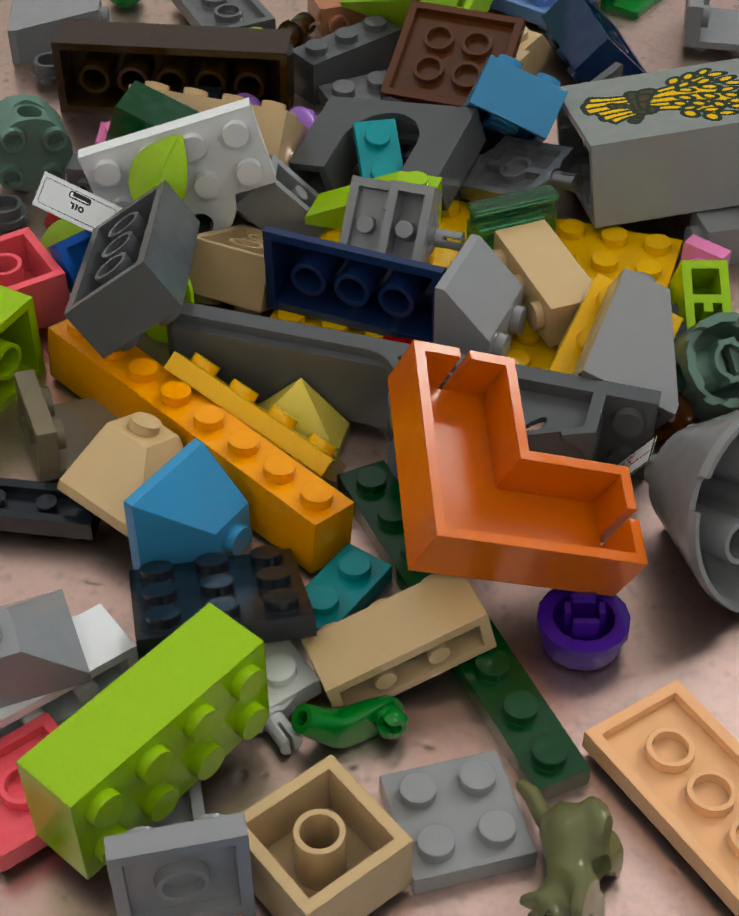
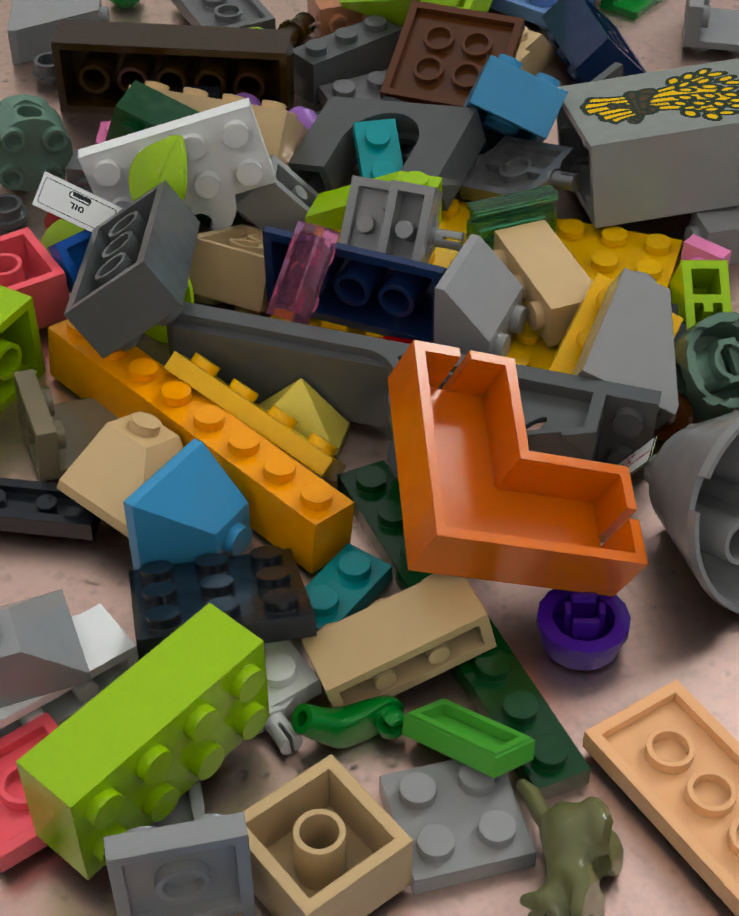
(303, 272): none -> clear pink plate
(469, 737): none -> bright green tile

